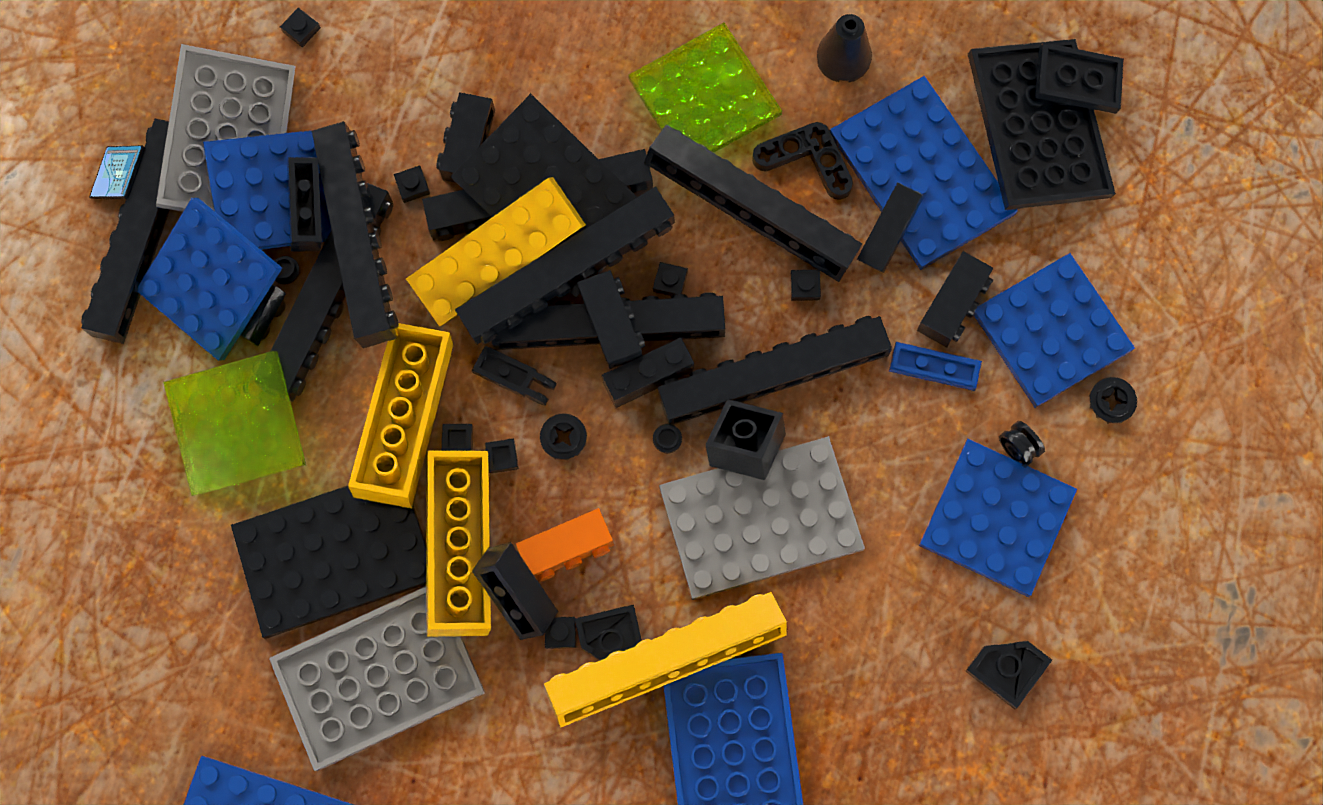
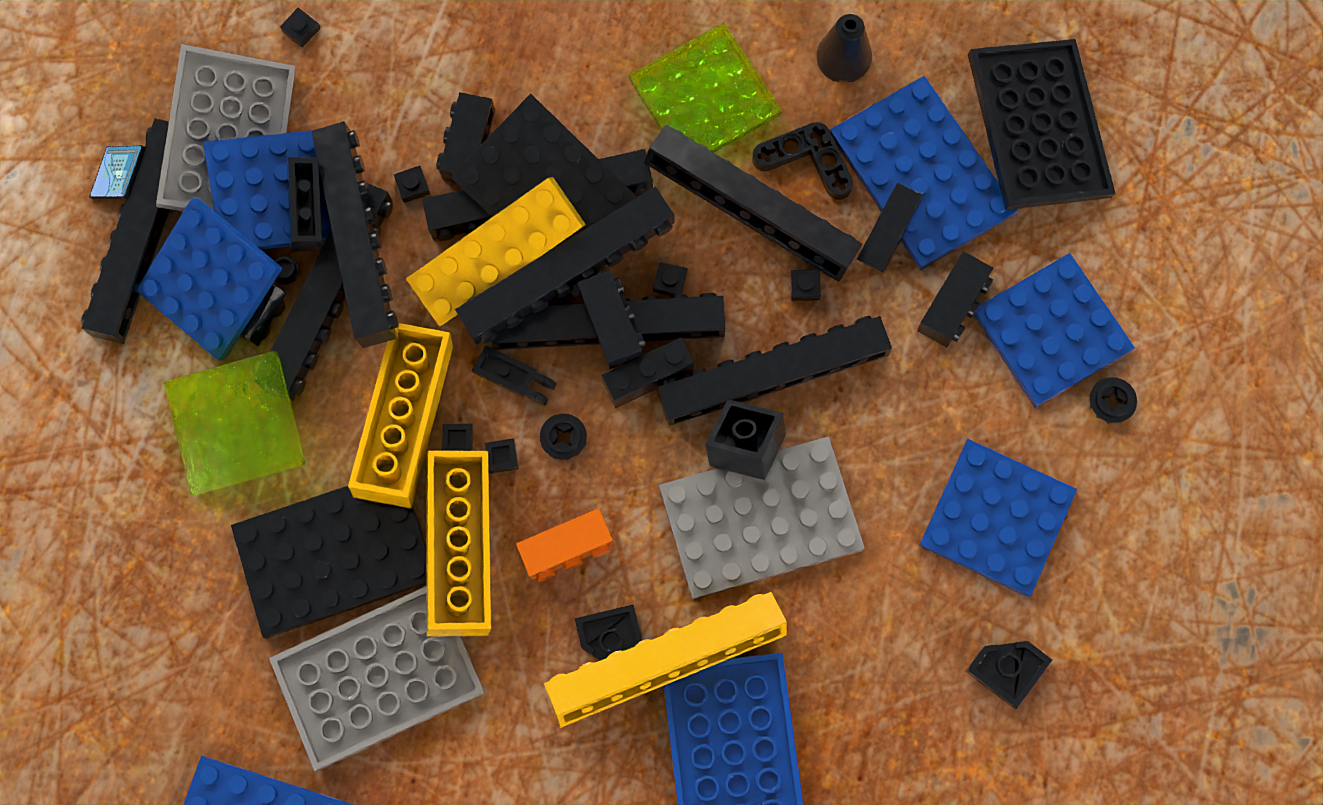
(515, 591): black brick -> none
(561, 633): black plate -> none
(667, 438): black plate -> none
(935, 366): blue tile -> none
(1022, 443): black wheel -> none
(1079, 78): black plate -> none

